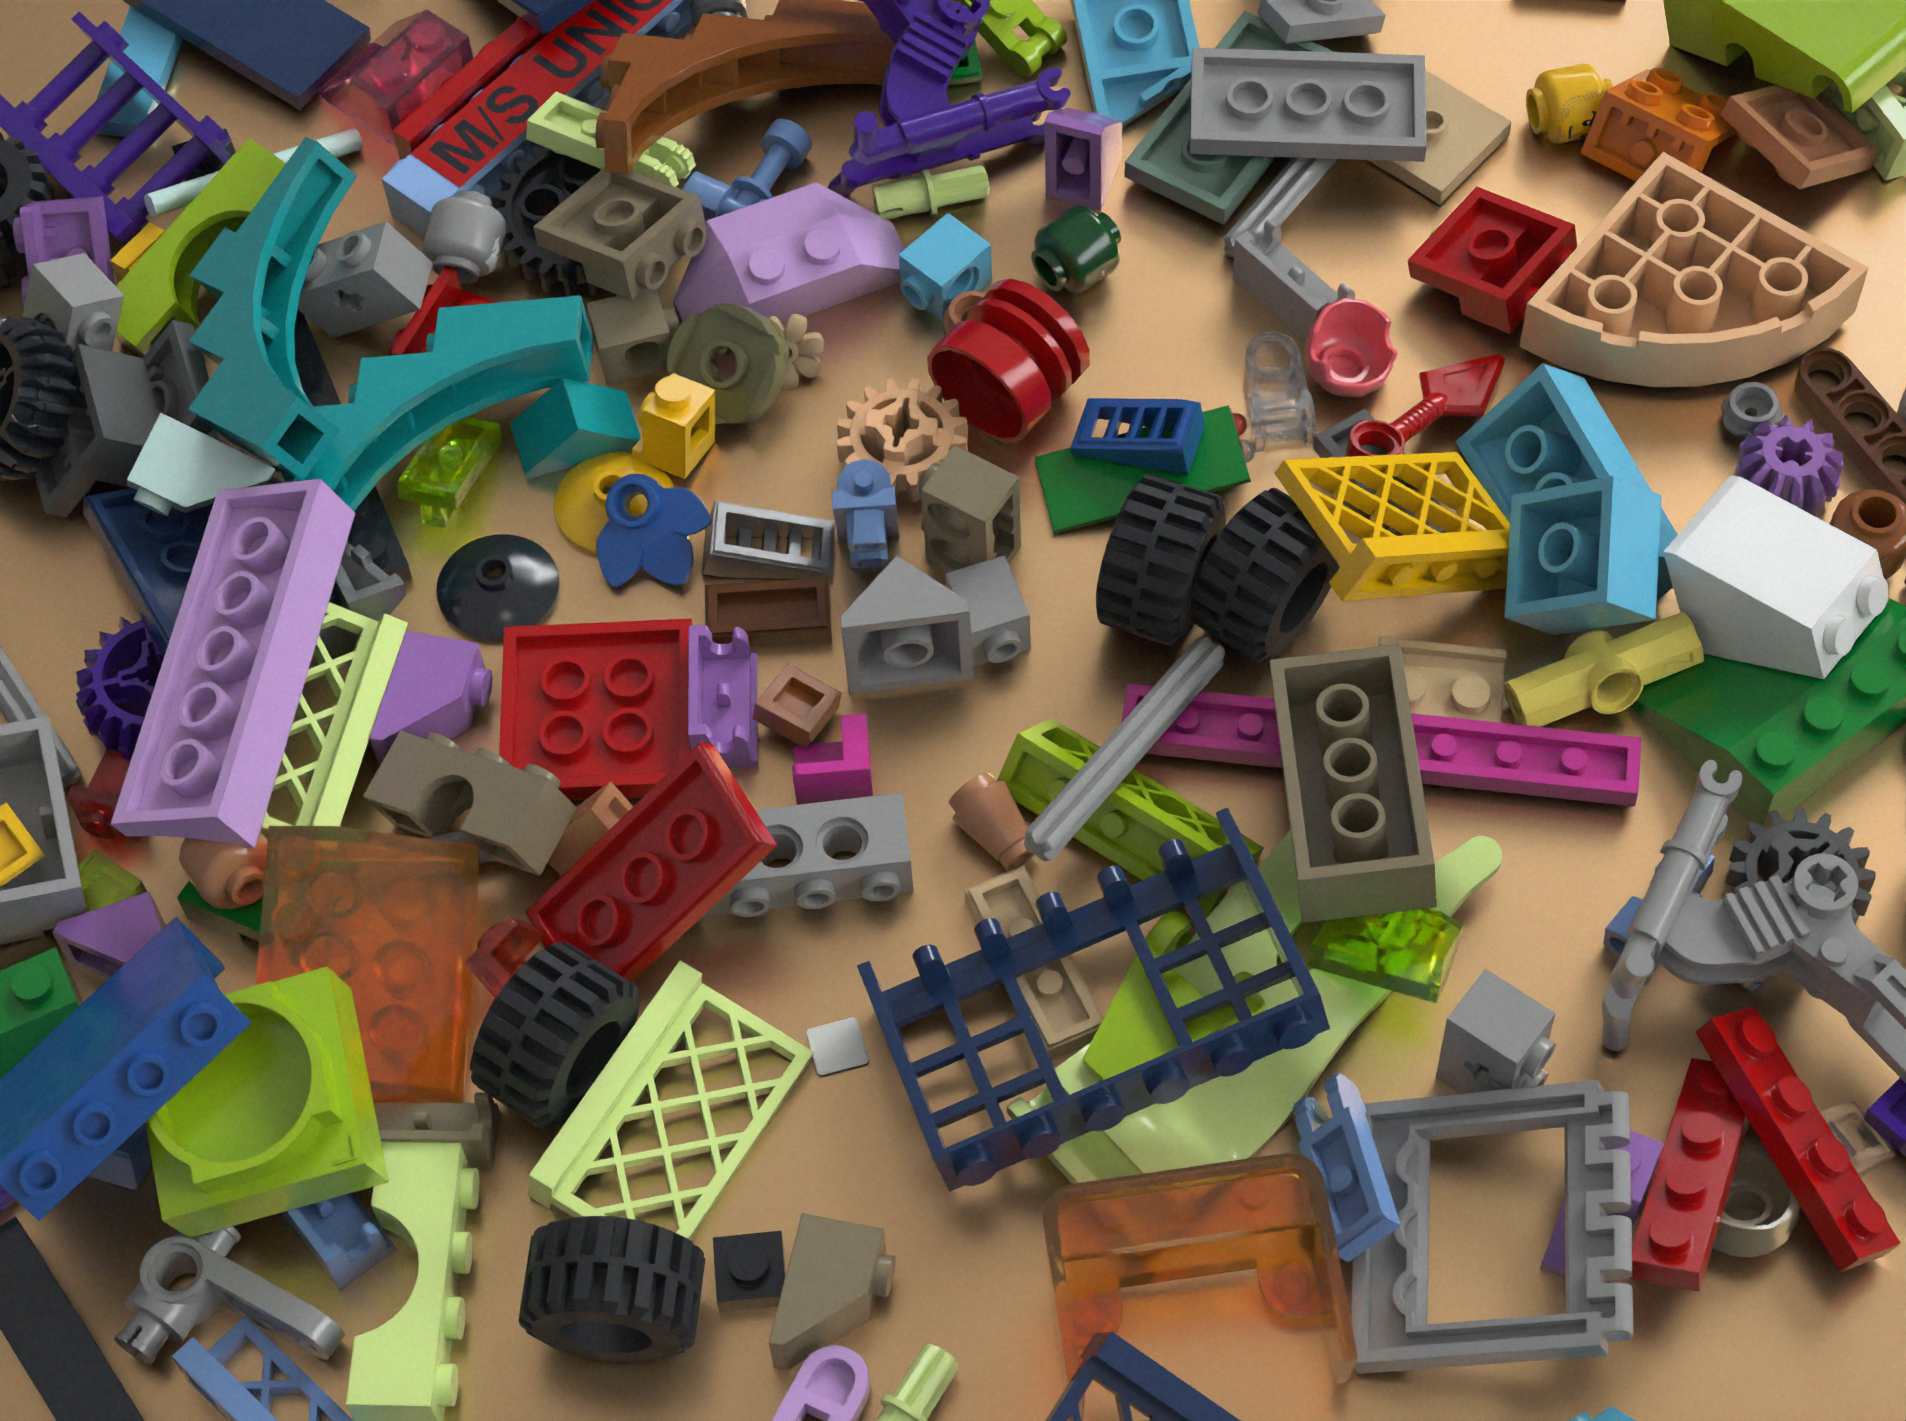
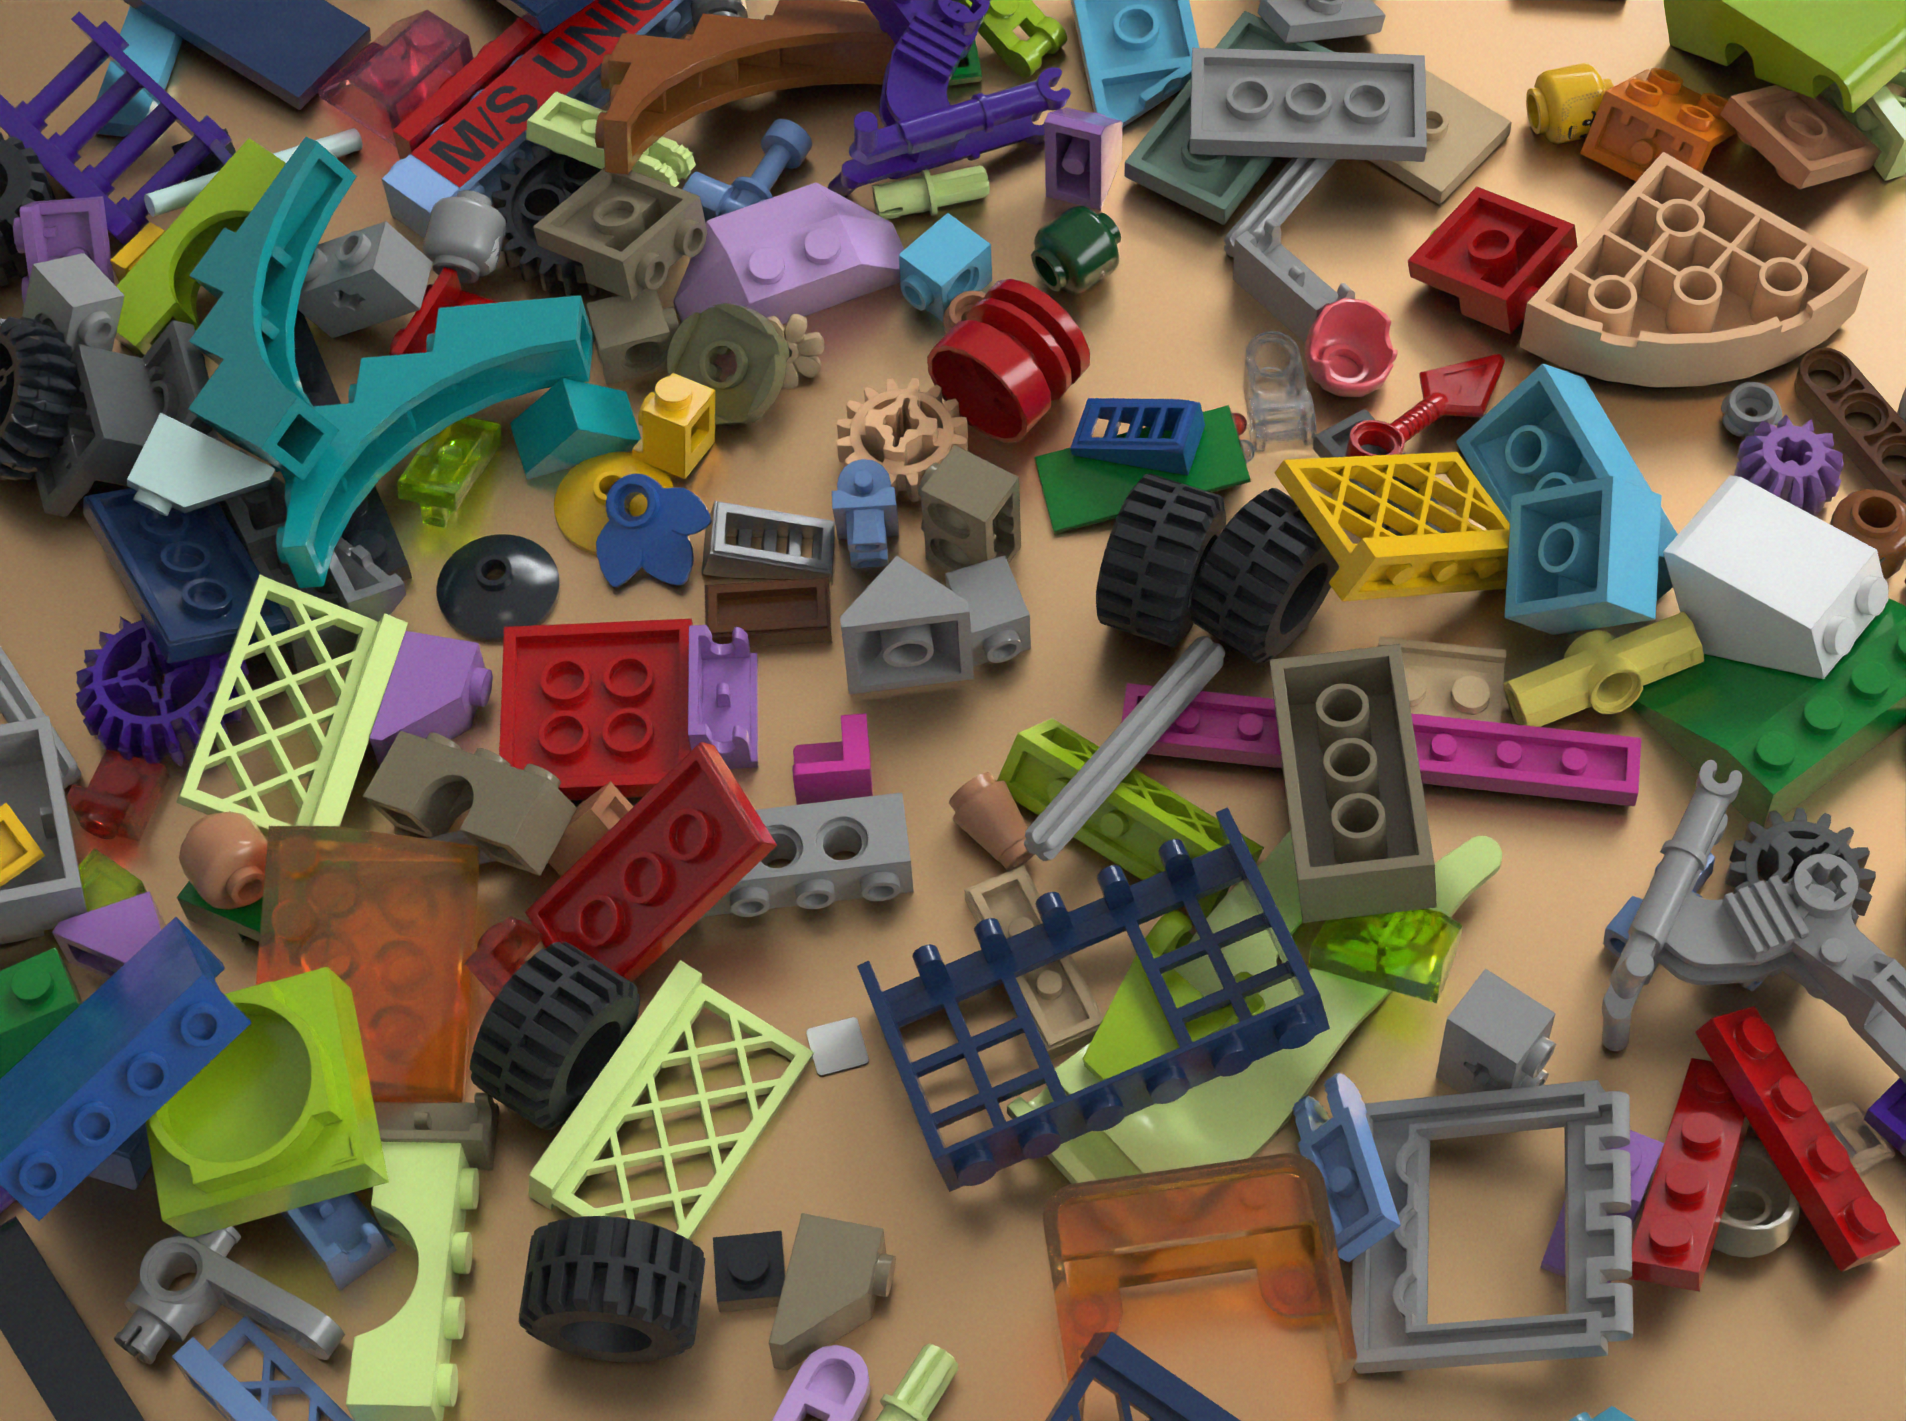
(236, 664): lavender arch -> none
(796, 705): dark orange plate -> none

